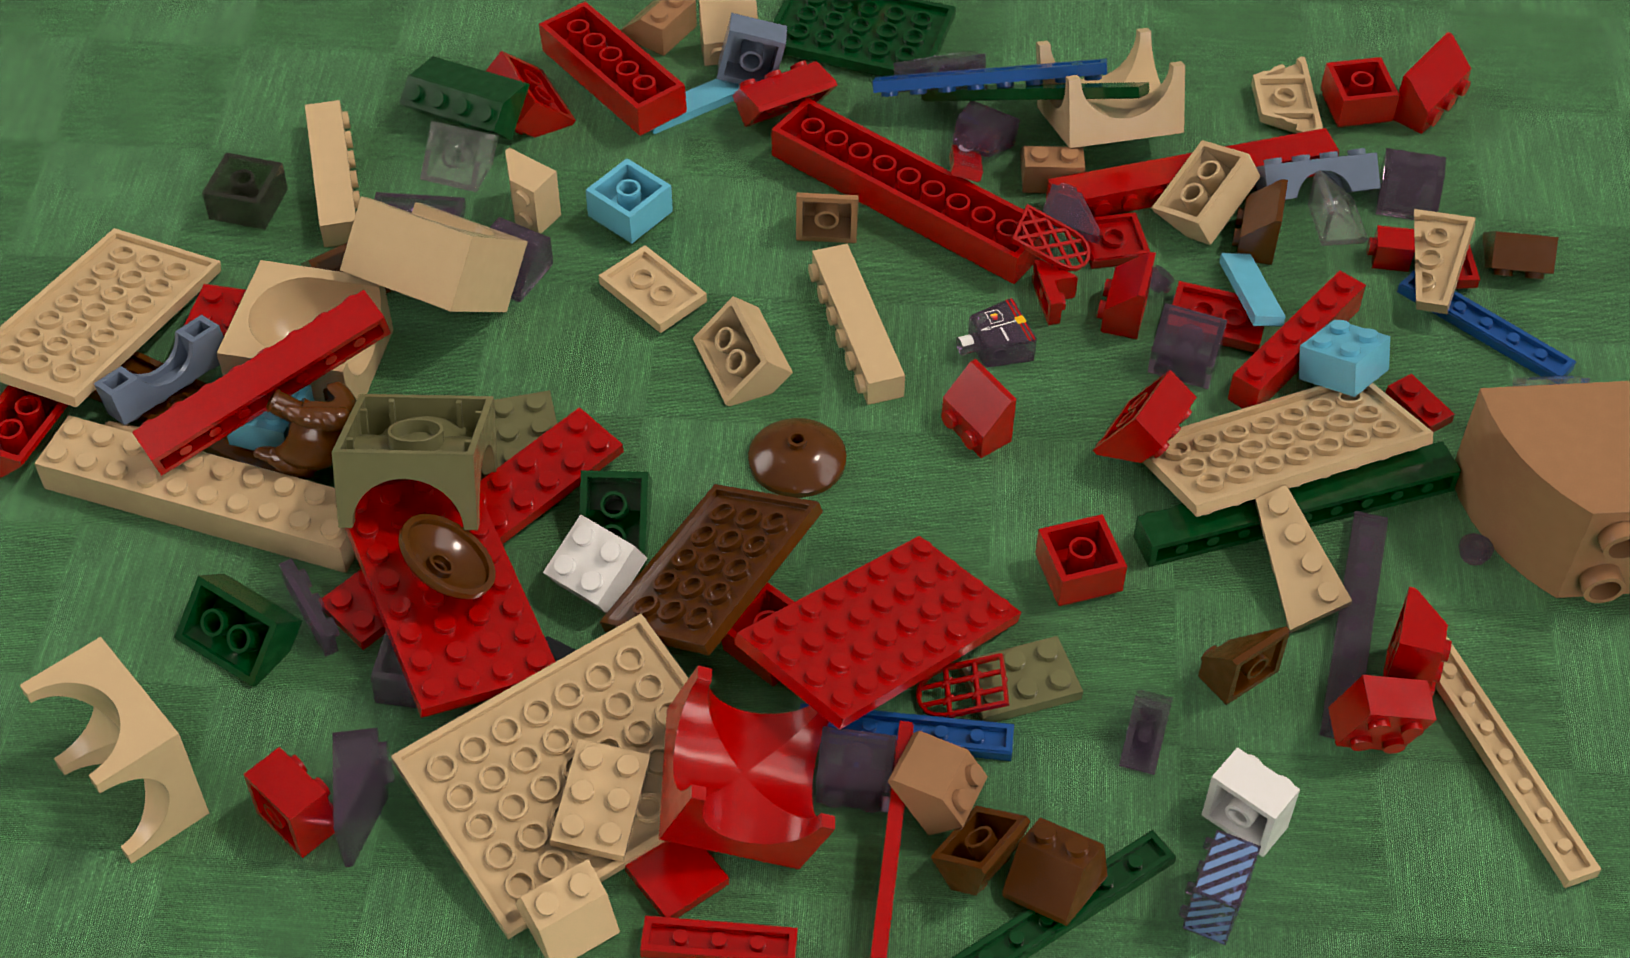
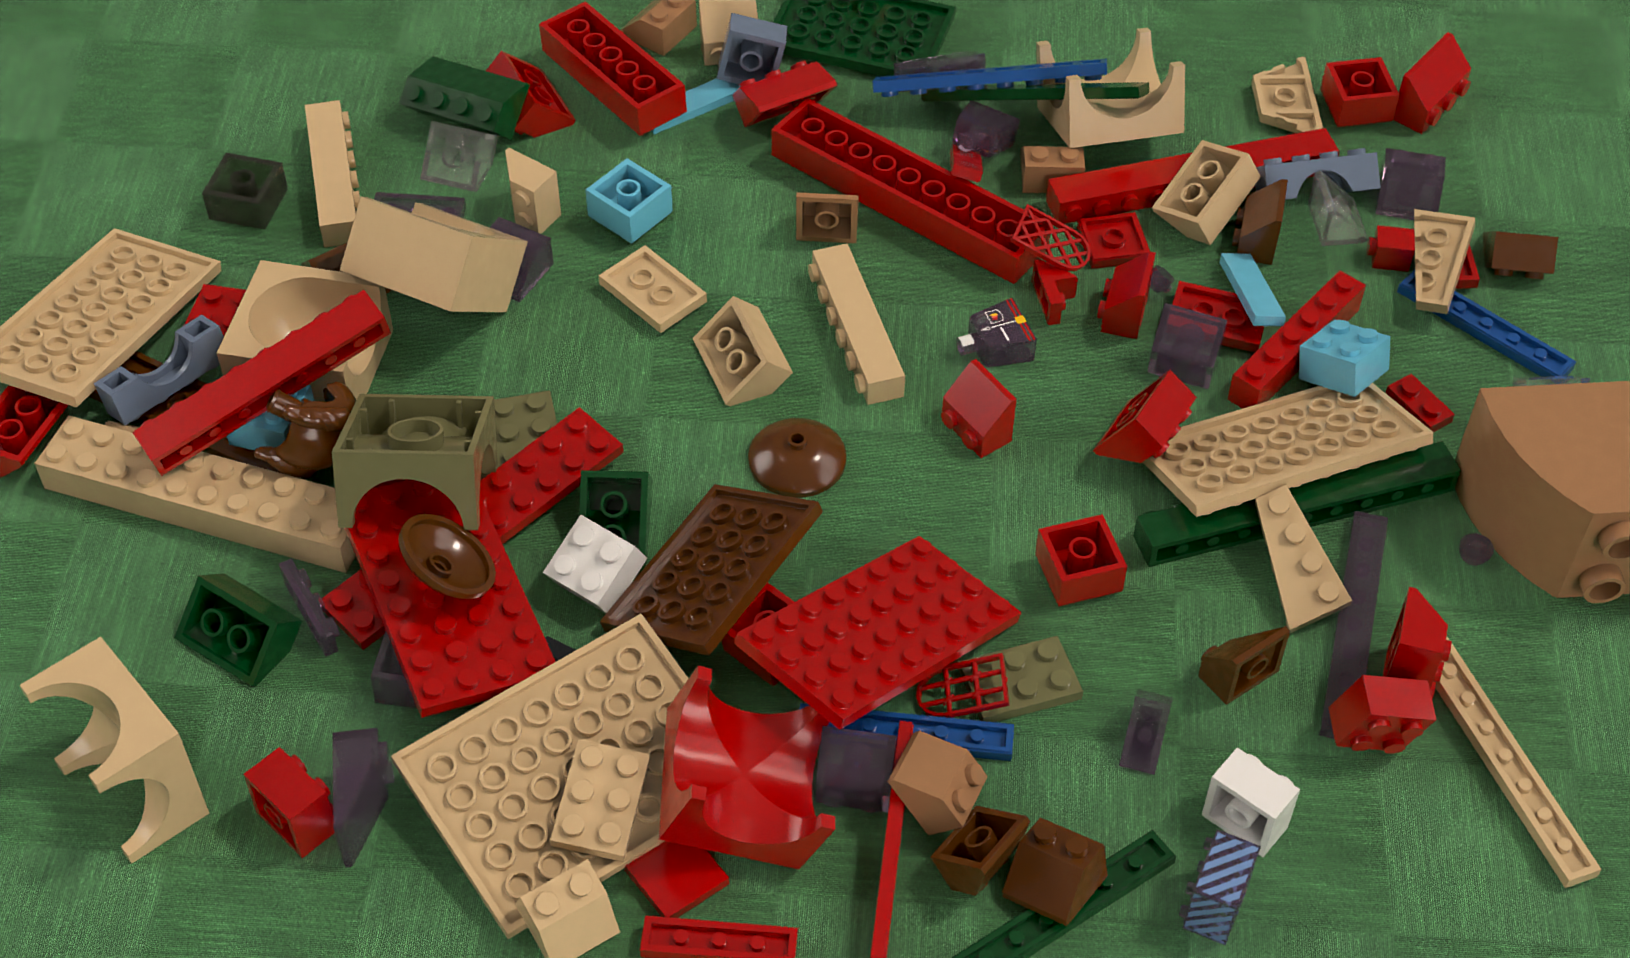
(1072, 210): slope -> none

